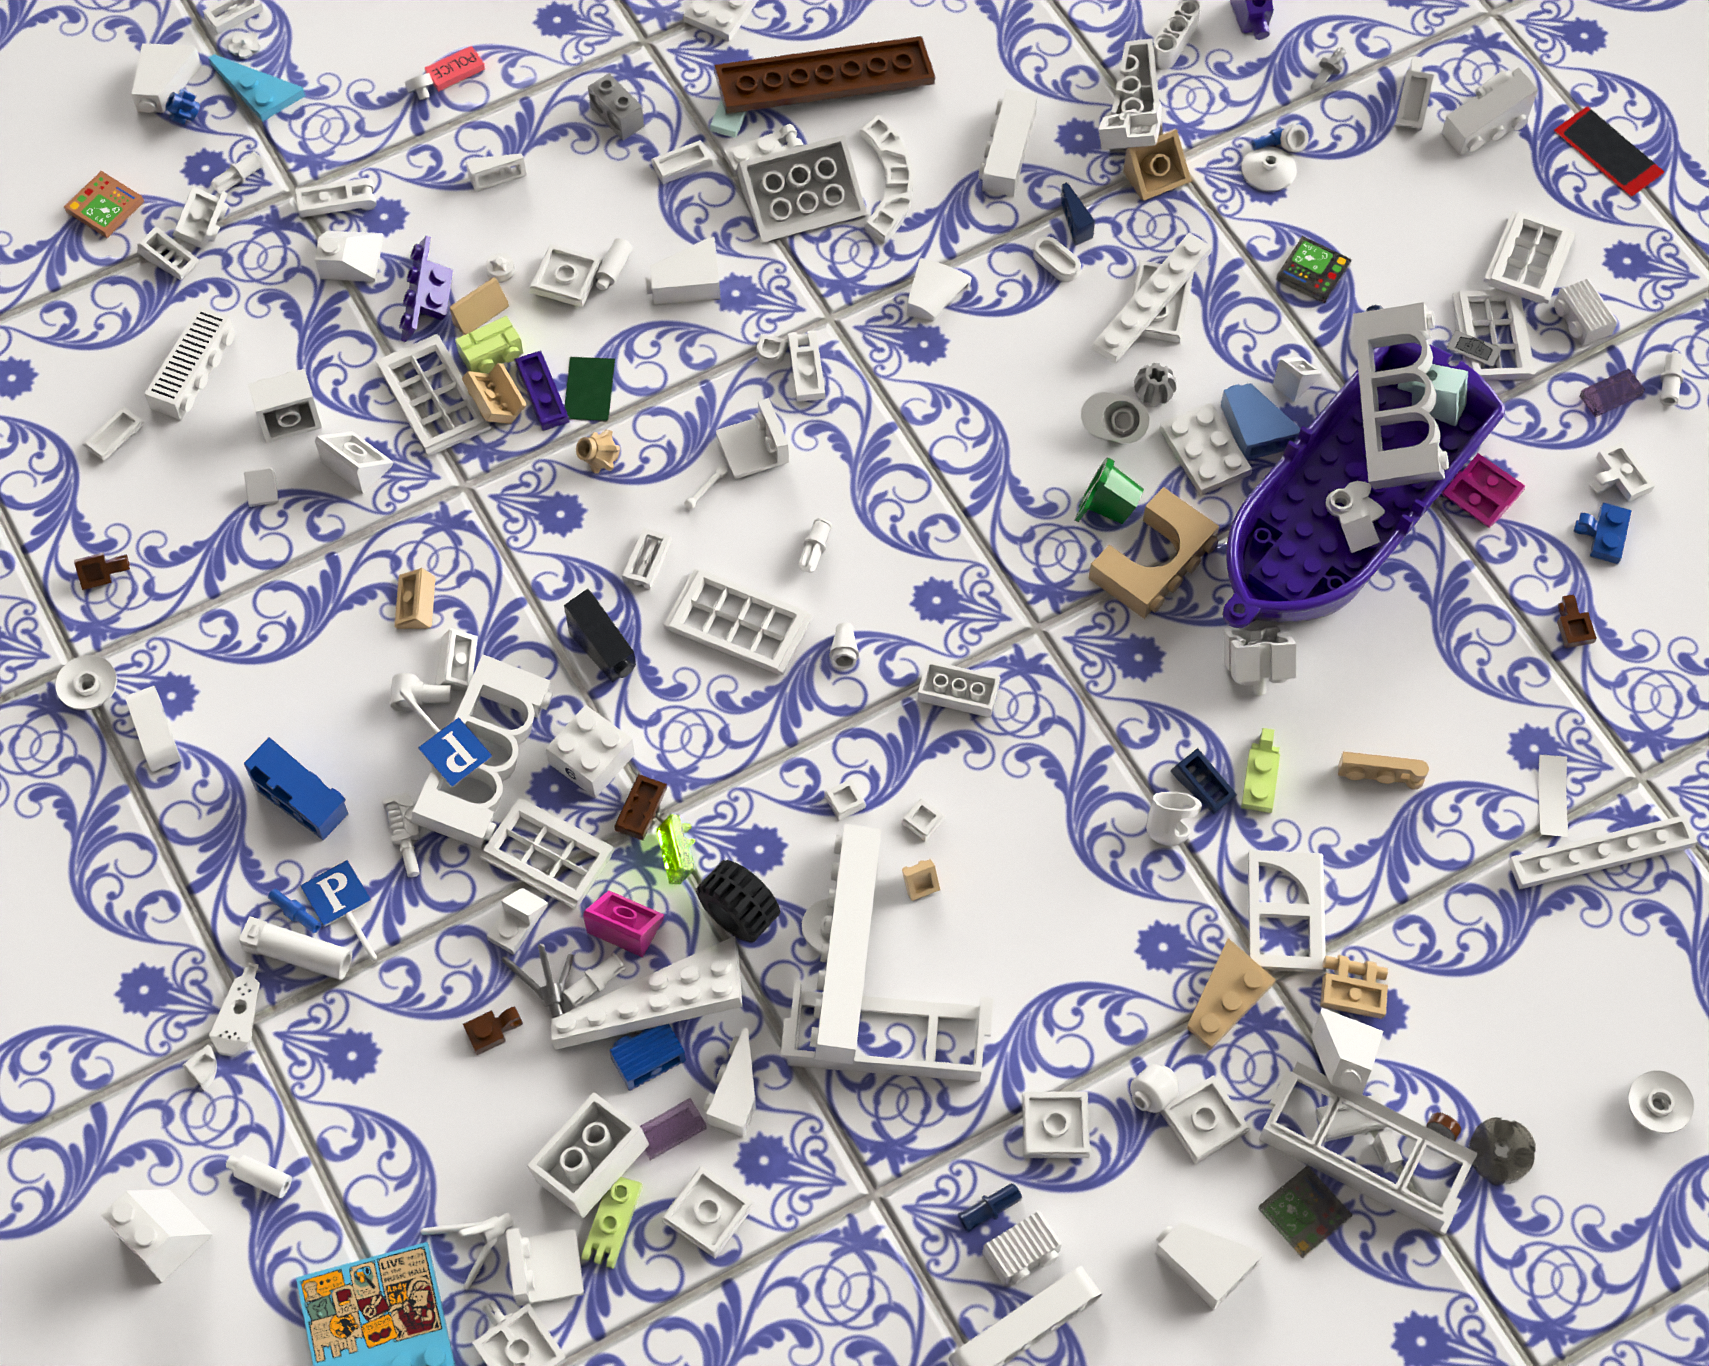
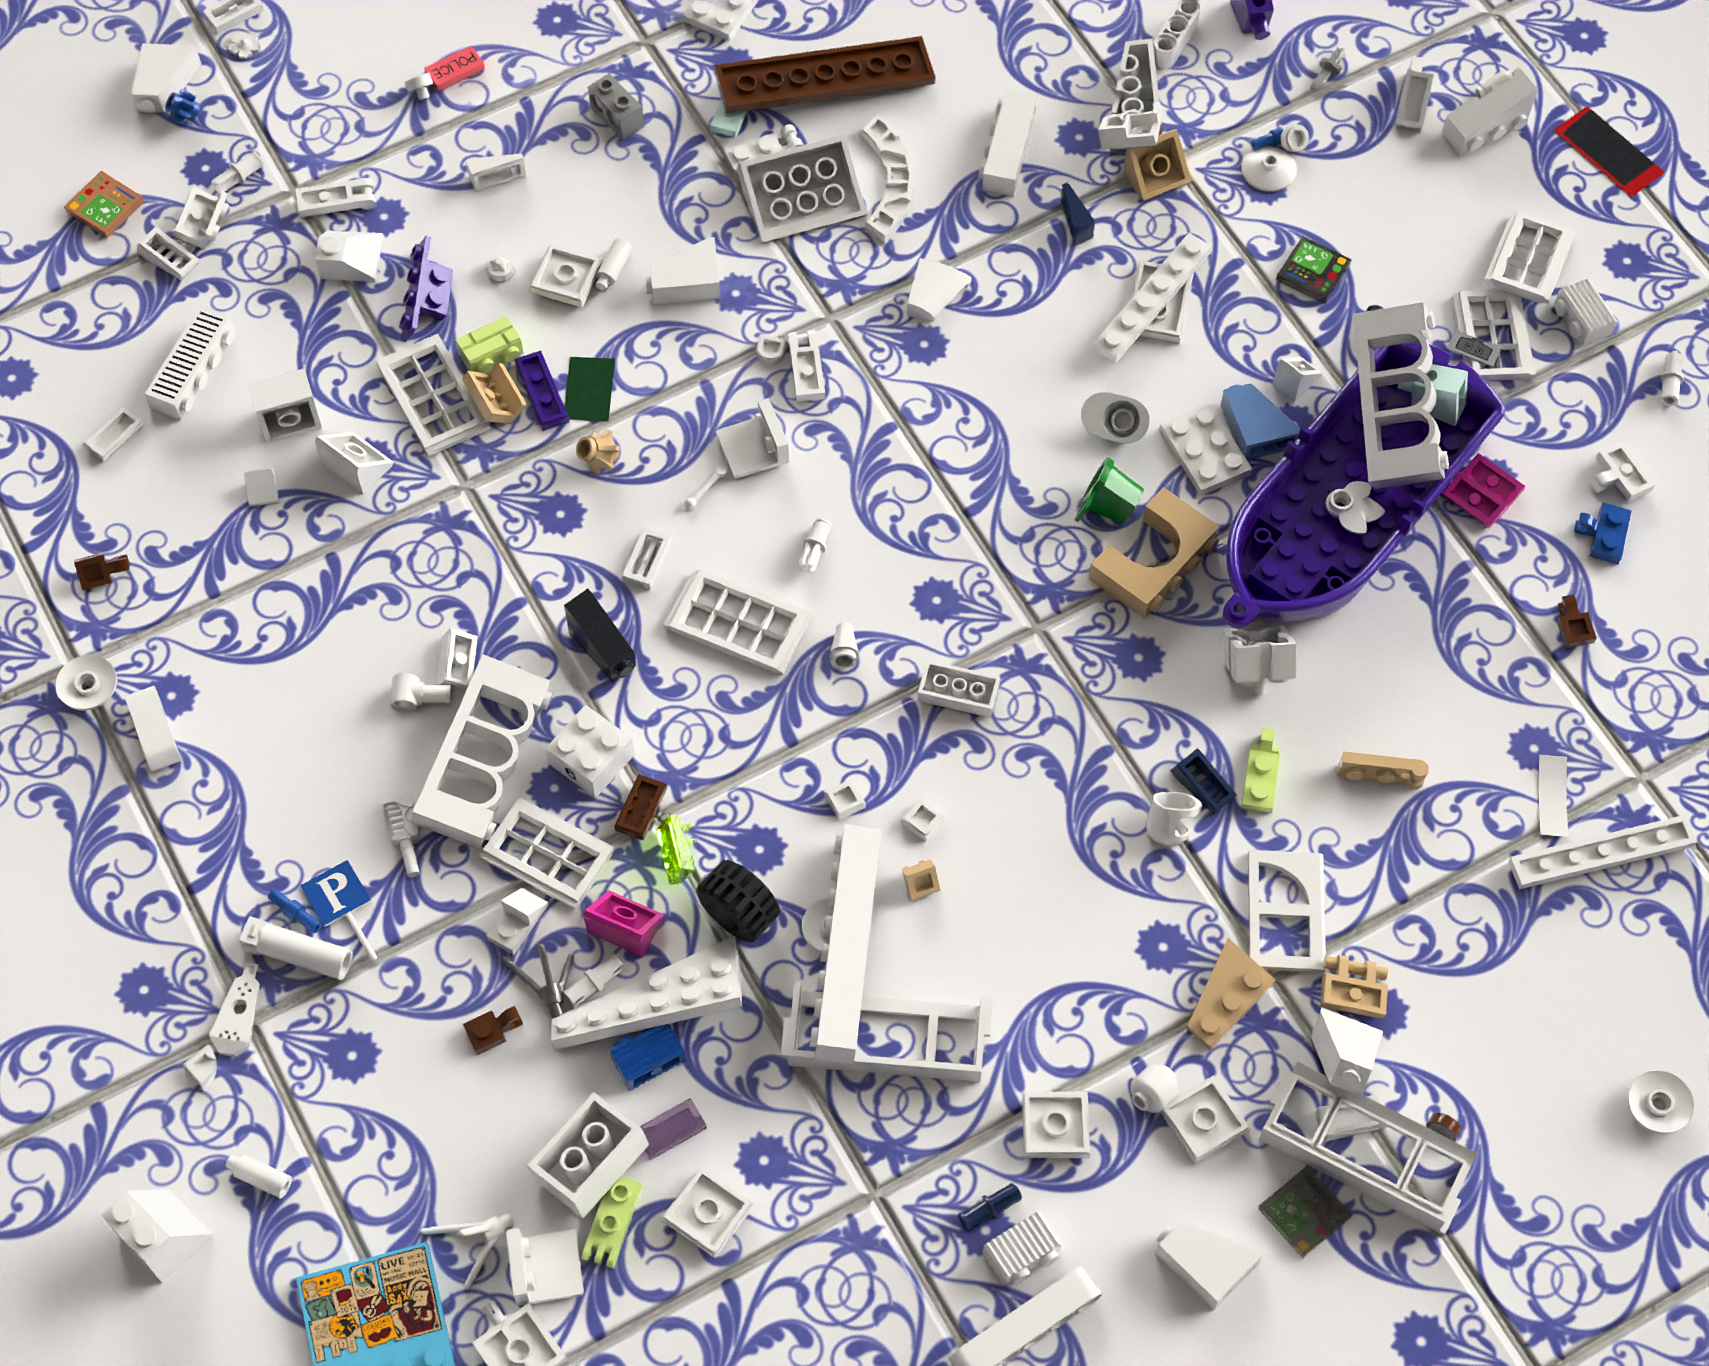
(260, 91): medium azure wing -> none
(295, 789): blue wedge -> none
(415, 600): tan slope -> none
(453, 750): blue piece -> none
(478, 306): tan slope -> none
(681, 162): white tile -> none
(734, 1099): white slope -> none
(1056, 259): white tile -> none
(1155, 384): light grey piece -> none
(1360, 533): white tile -> none
(1387, 1151): white tile -> none
(1505, 1133): clear smoke plate -> none
(1612, 392): clear purple tile -> none

